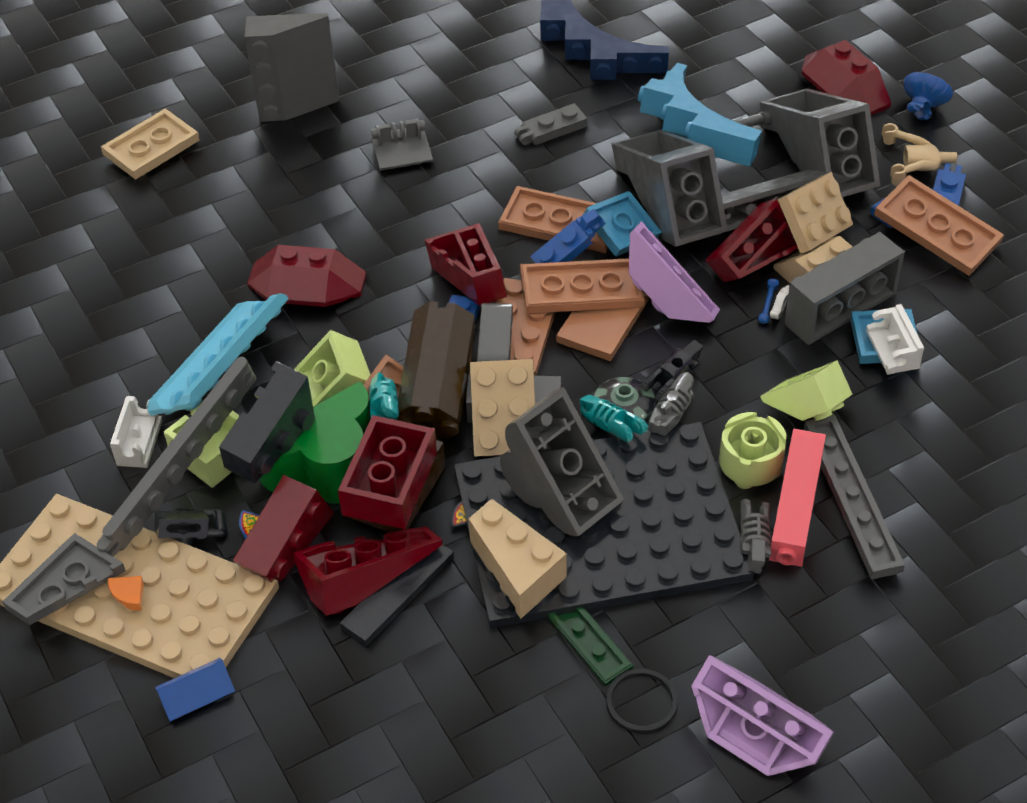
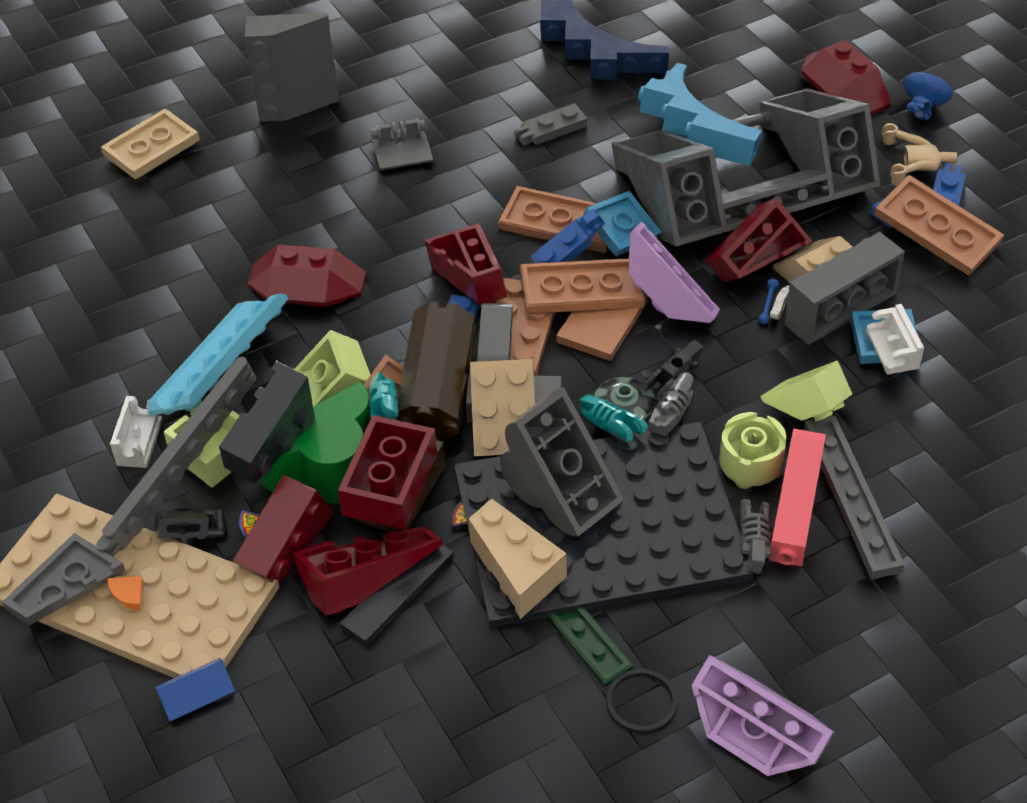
(815, 212): tan plate -> none

